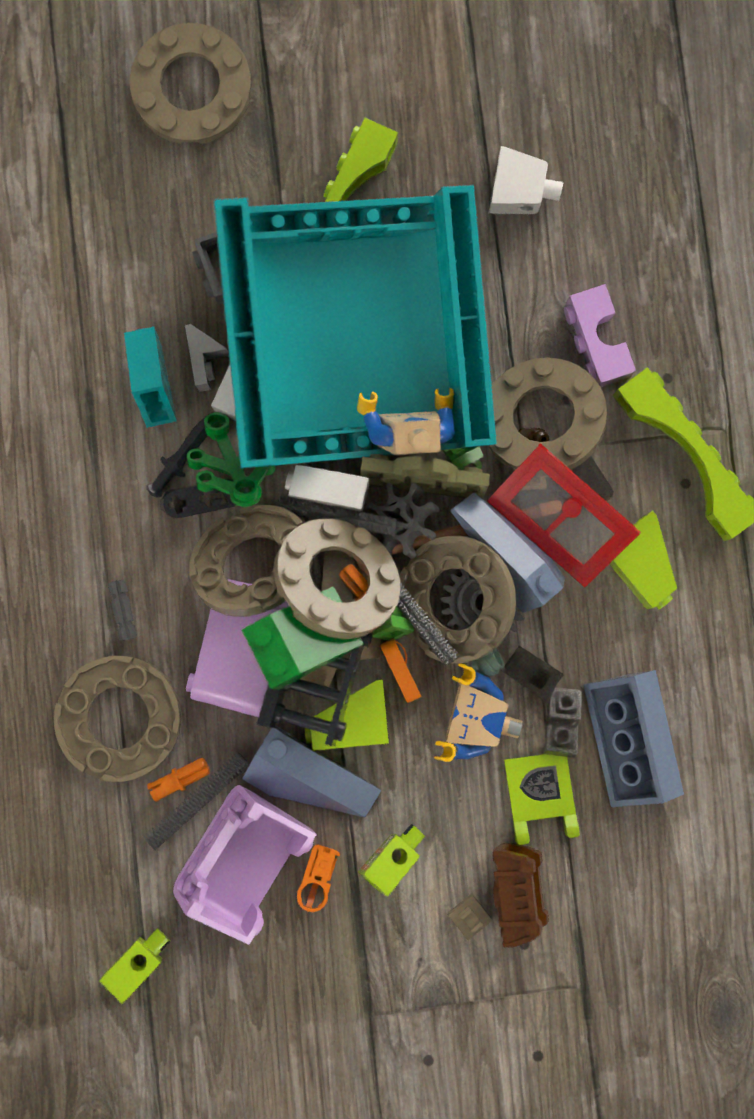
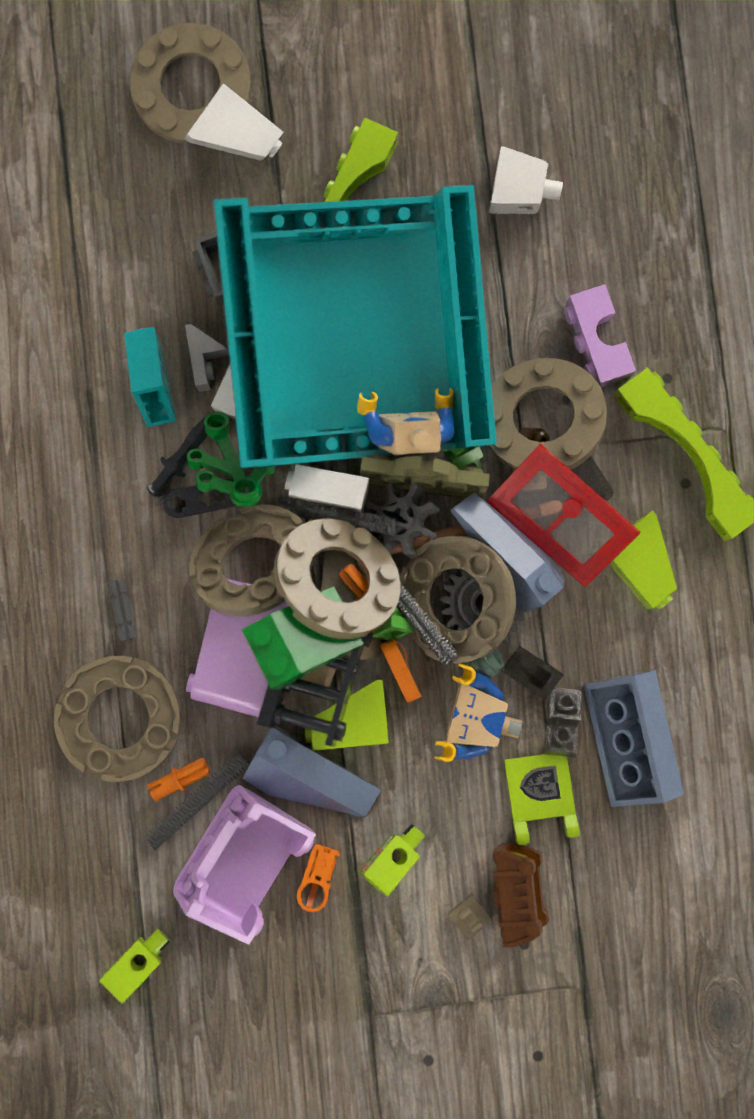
(235, 127): none -> white slope

